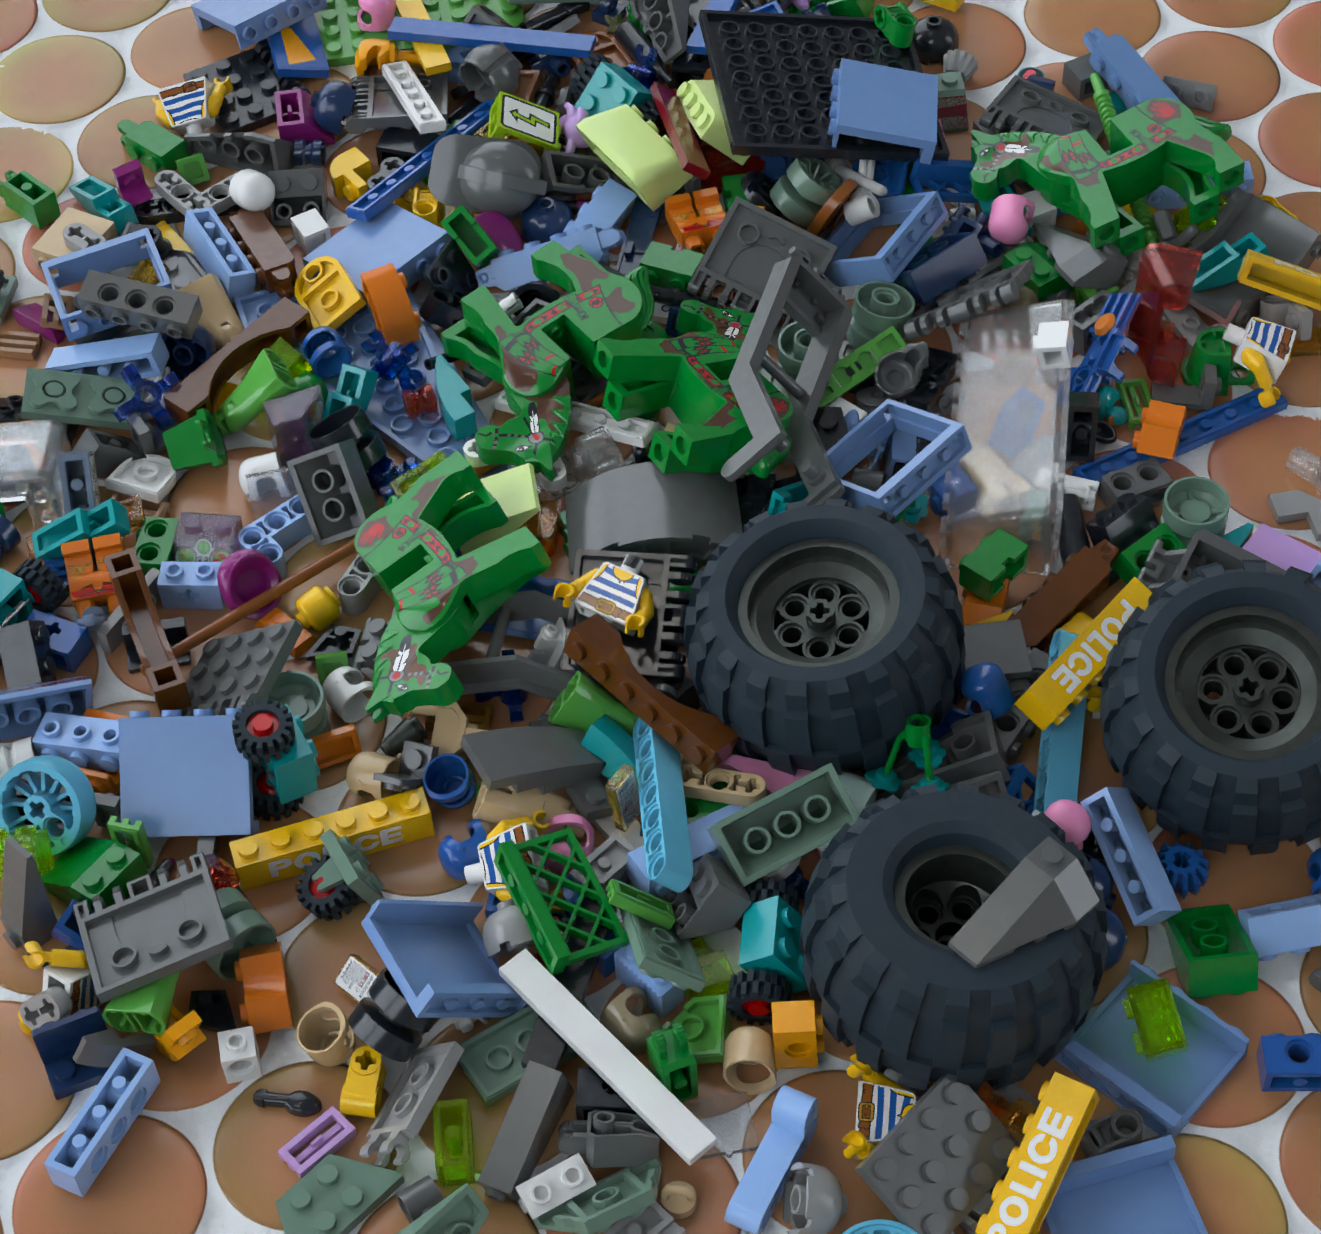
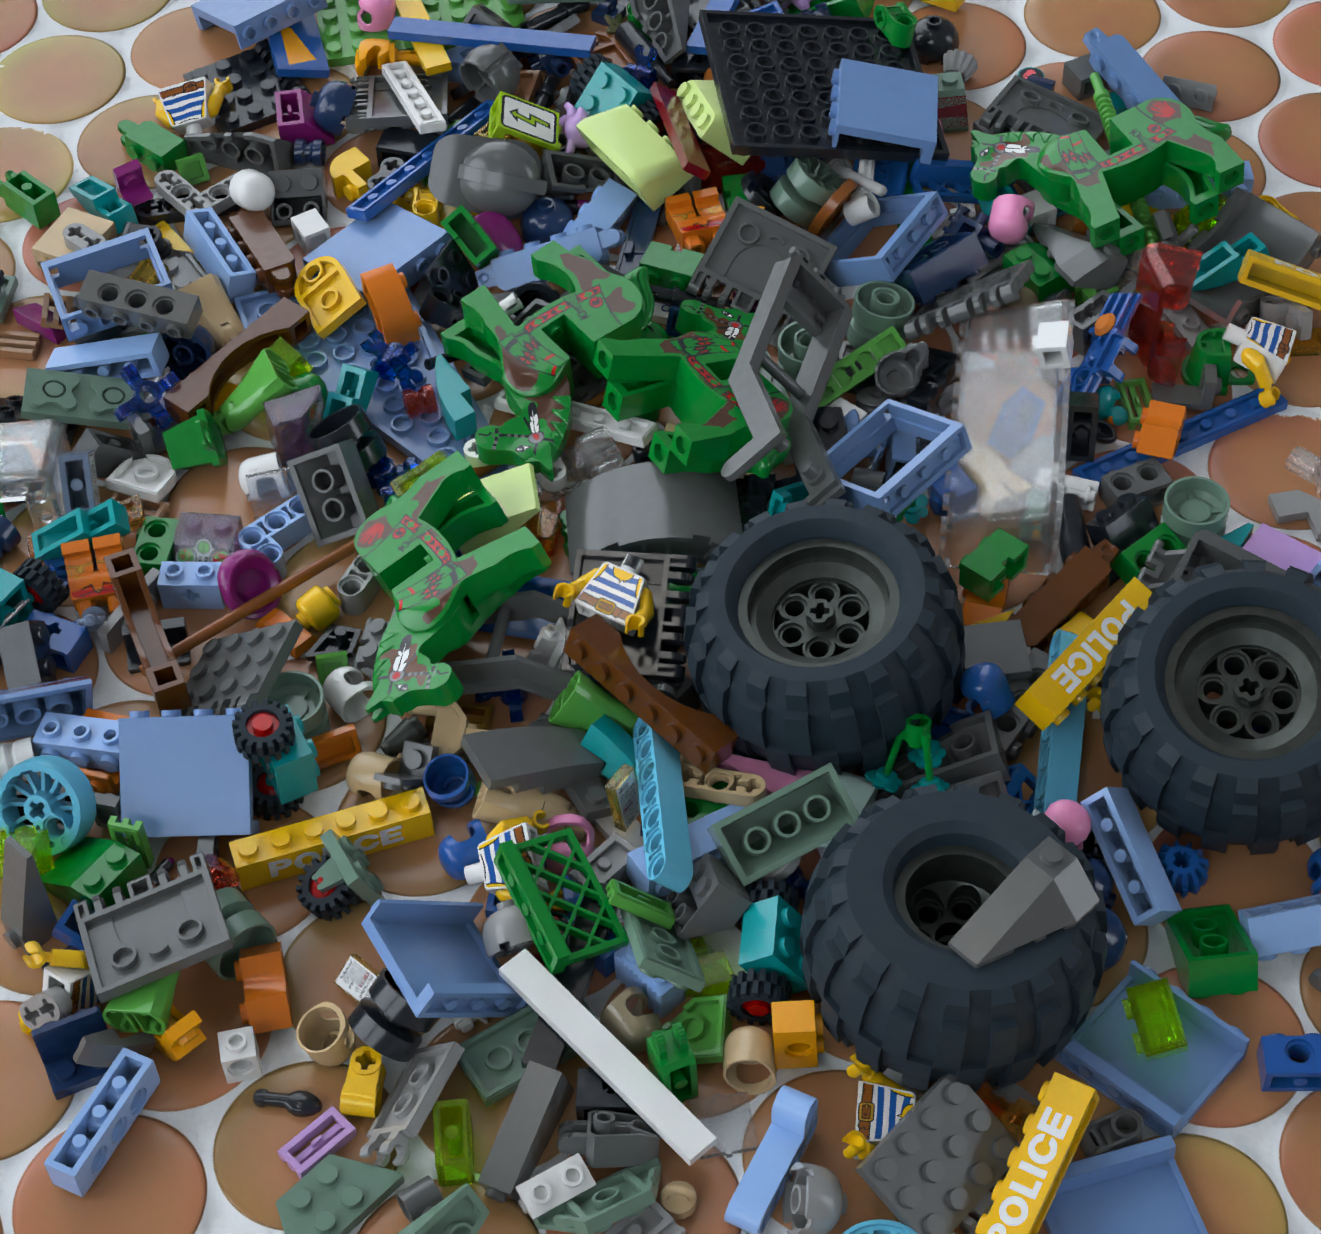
(213, 1010): black piece -> none
(326, 351): blue helmet -> none

